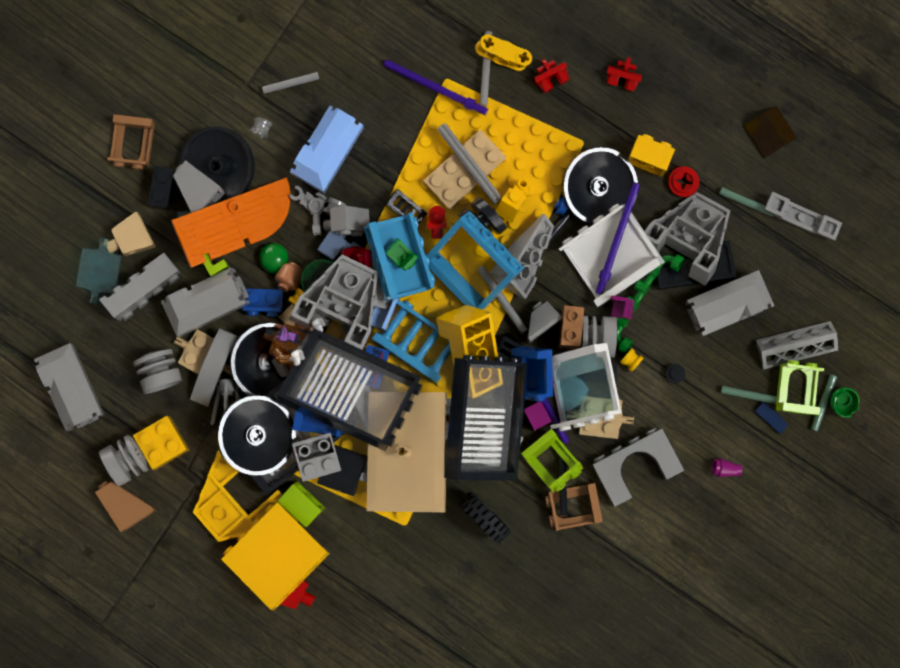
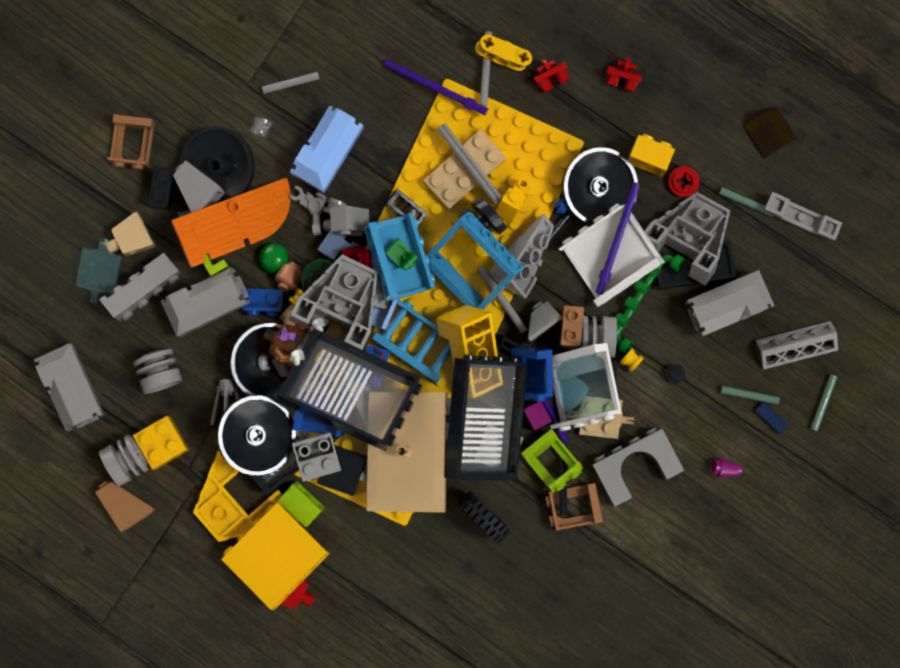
(196, 351): tan plate -> none
(213, 367): light grey slope -> none
(437, 222): red hips -> none
(622, 307): magenta panel -> none
(811, 372): lime panel -> none
(845, 402): green hair -> none

